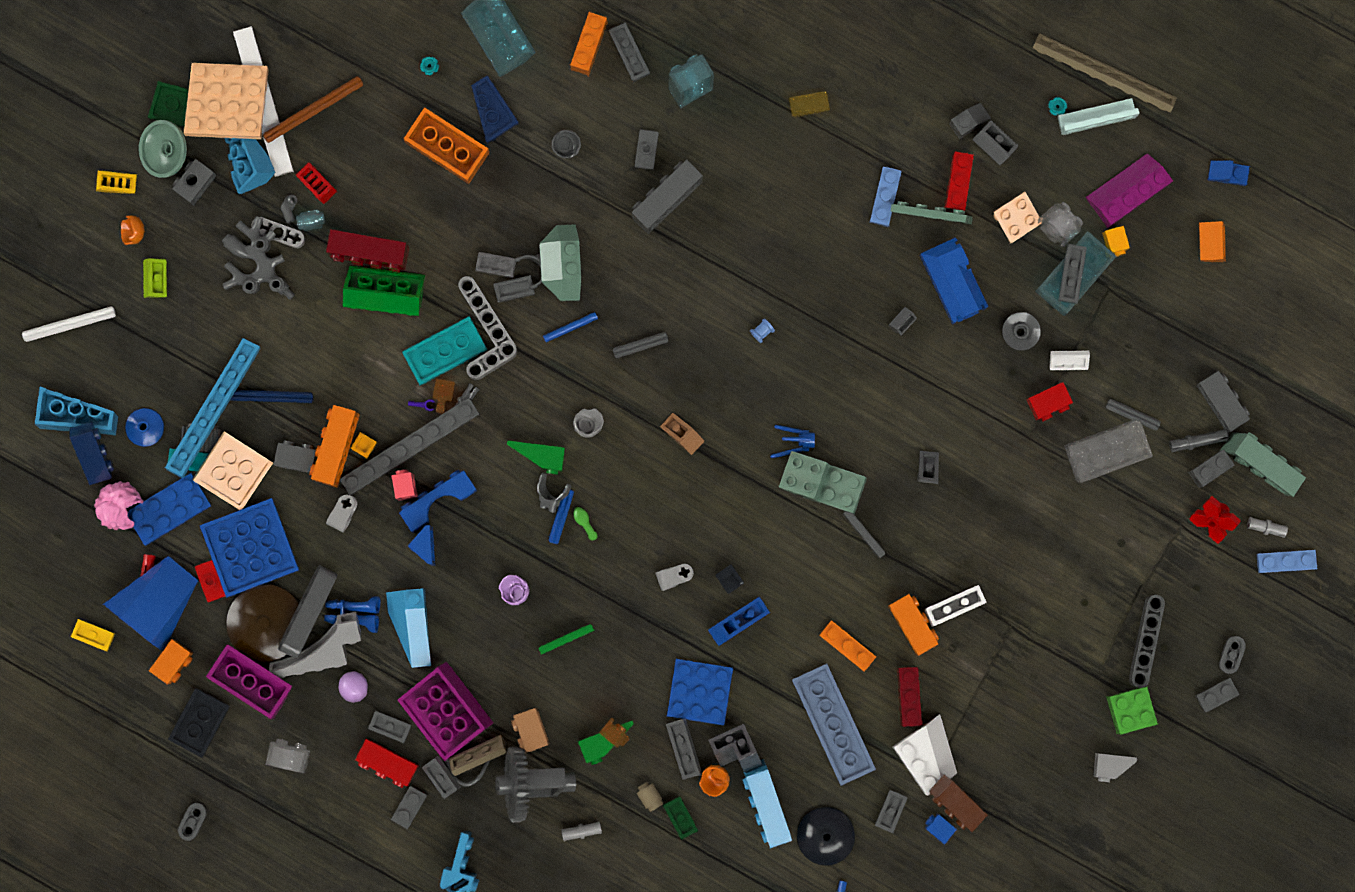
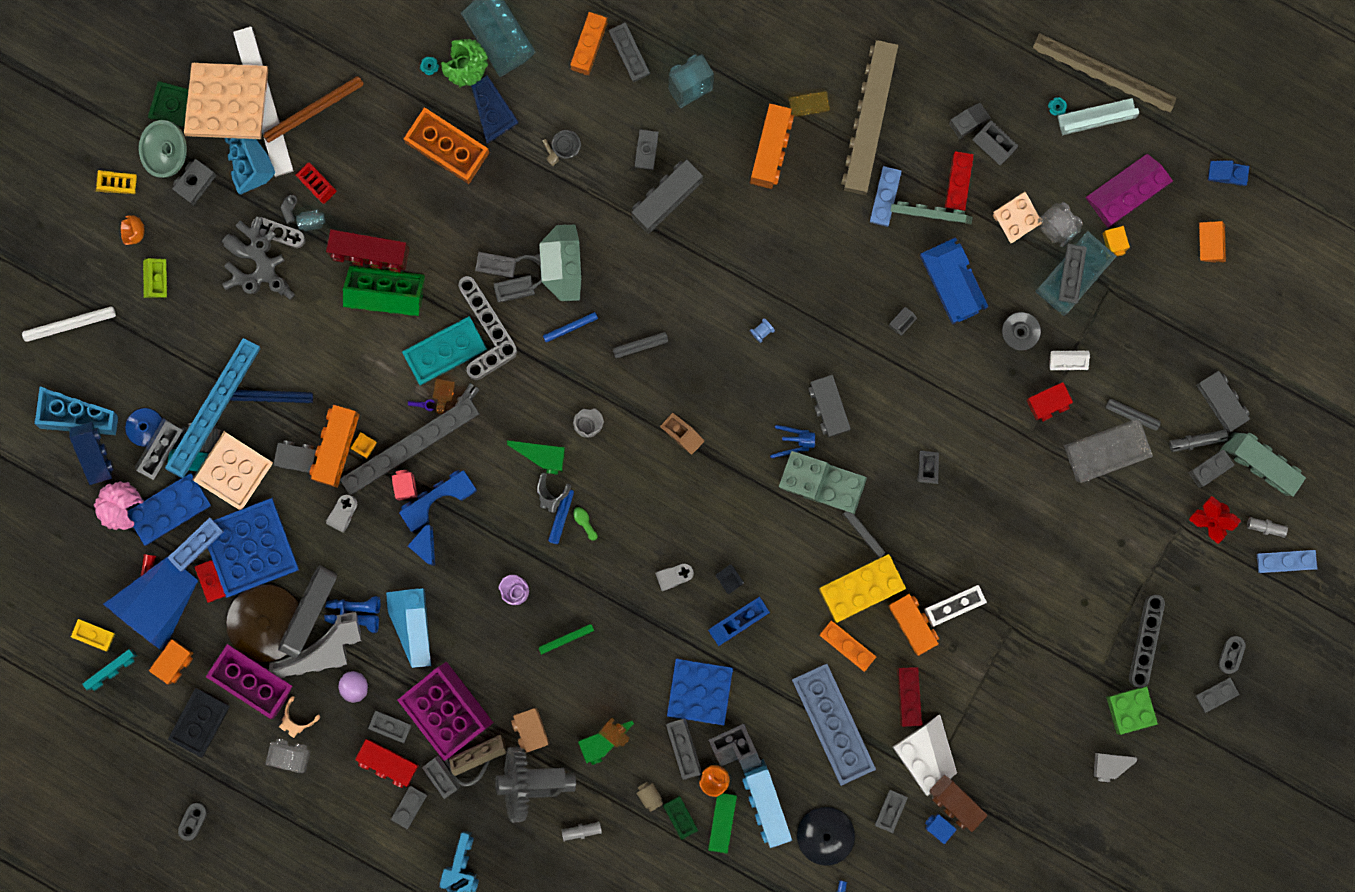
(110, 670): none -> teal plate
(158, 448): none -> dark grey brick
(195, 544): none -> medium blue plate
(289, 725): none -> light nougat helmet
(467, 62): none -> bright green hair
(552, 158): none -> dark tan hand
(722, 823): none -> green tile
(770, 147): none -> orange brick
(829, 406): none -> dark grey brick
(862, 588): none -> yellow brick
(870, 118): none -> dark tan brick

